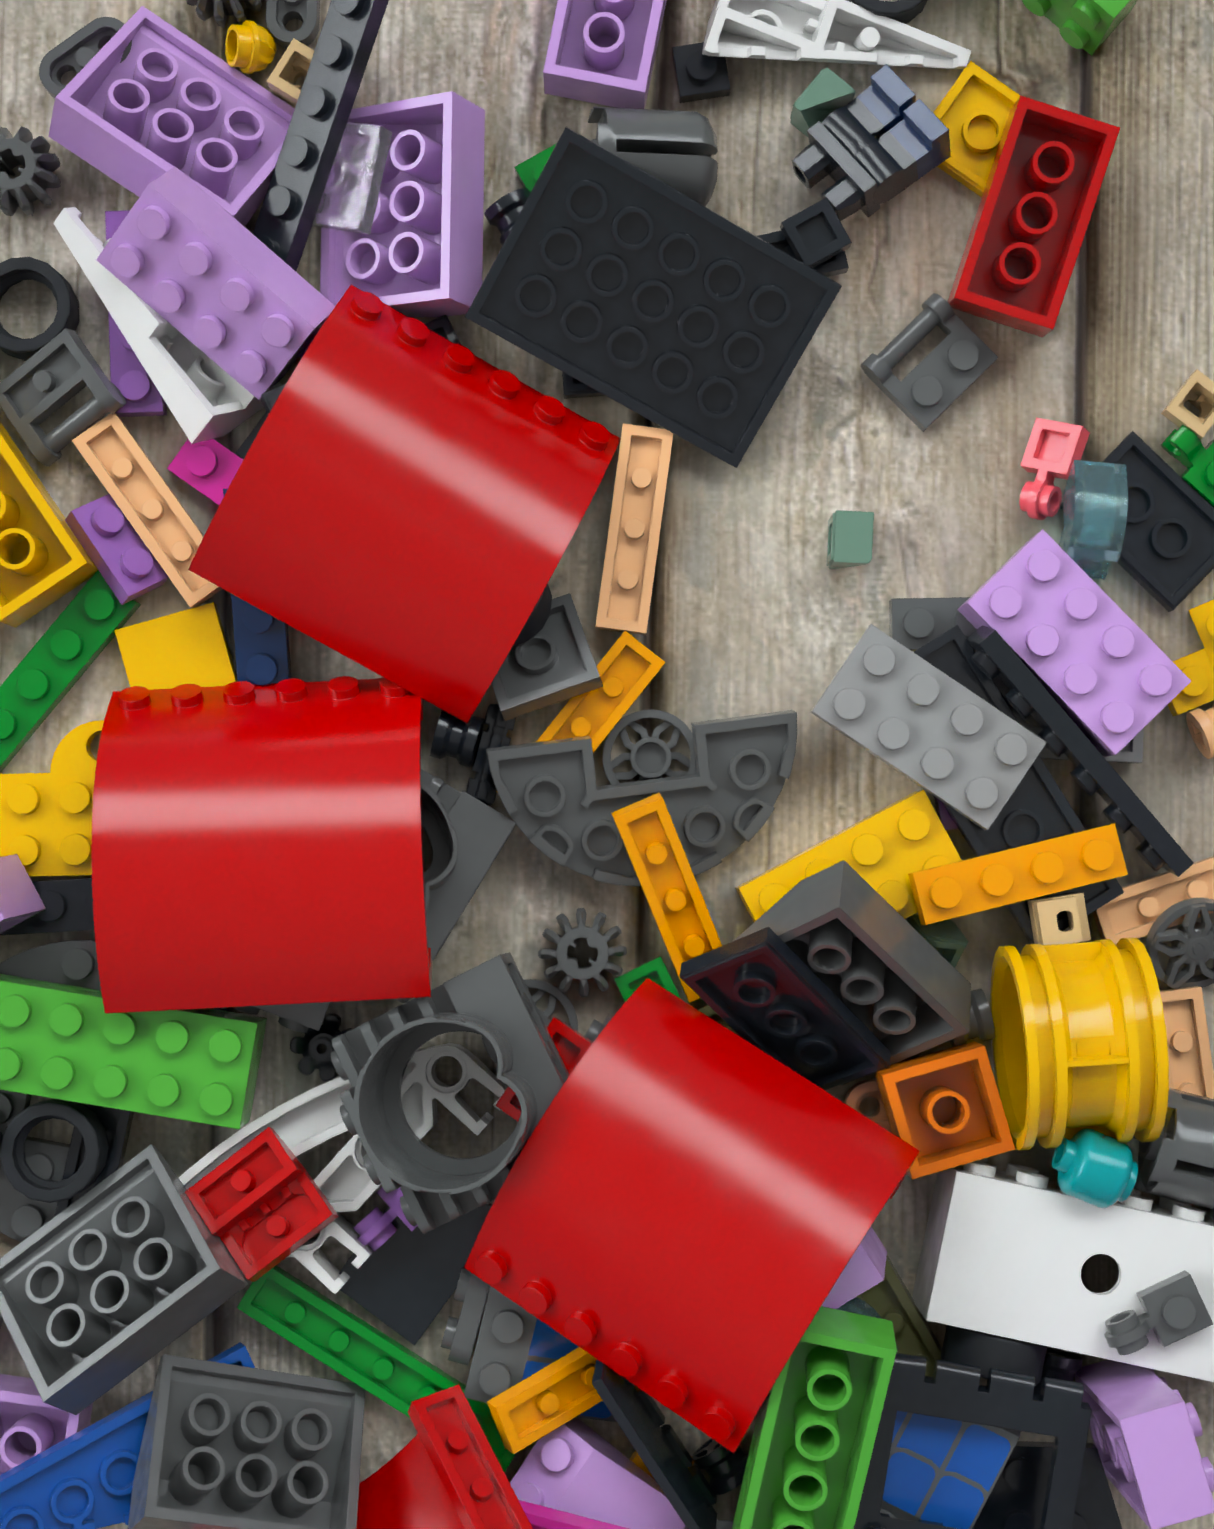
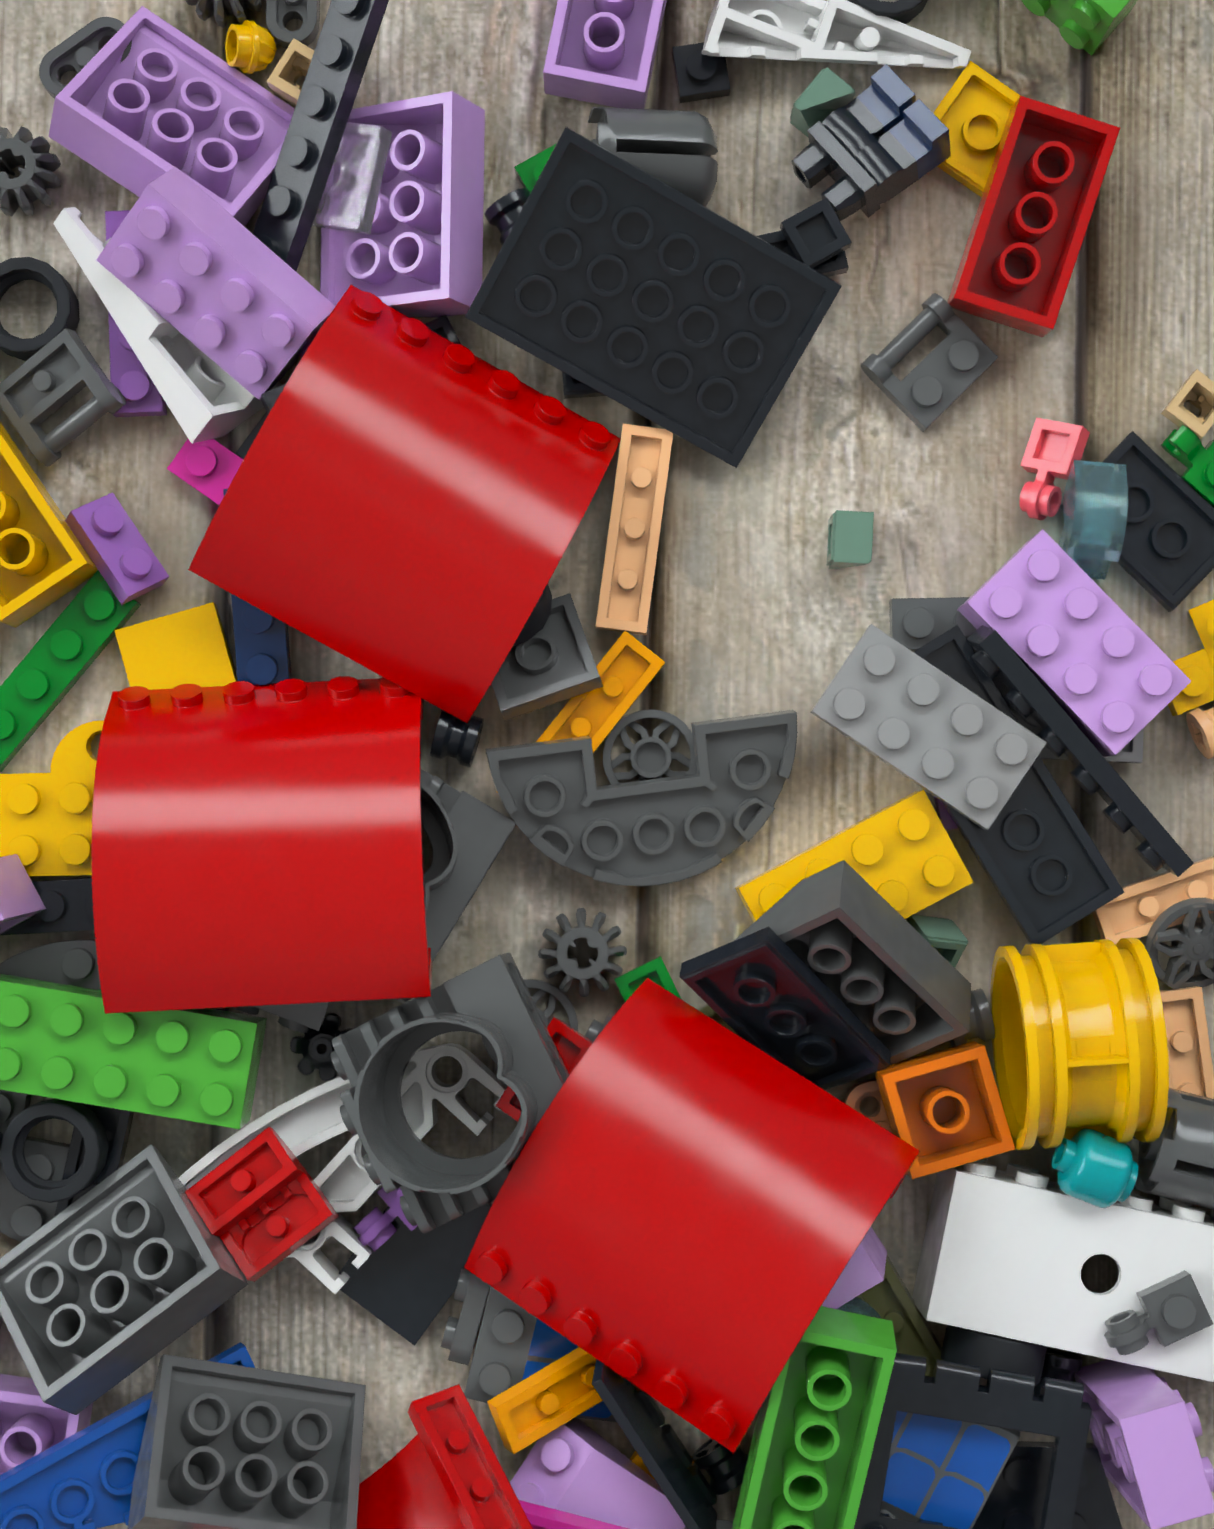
(146, 503): light nougat plate -> none
(354, 1348): green plate -> none
(482, 785): black axle -> none
(667, 882): light orange plate -> none
(1017, 874): light orange plate -> none
(1044, 919): tan piece -> none

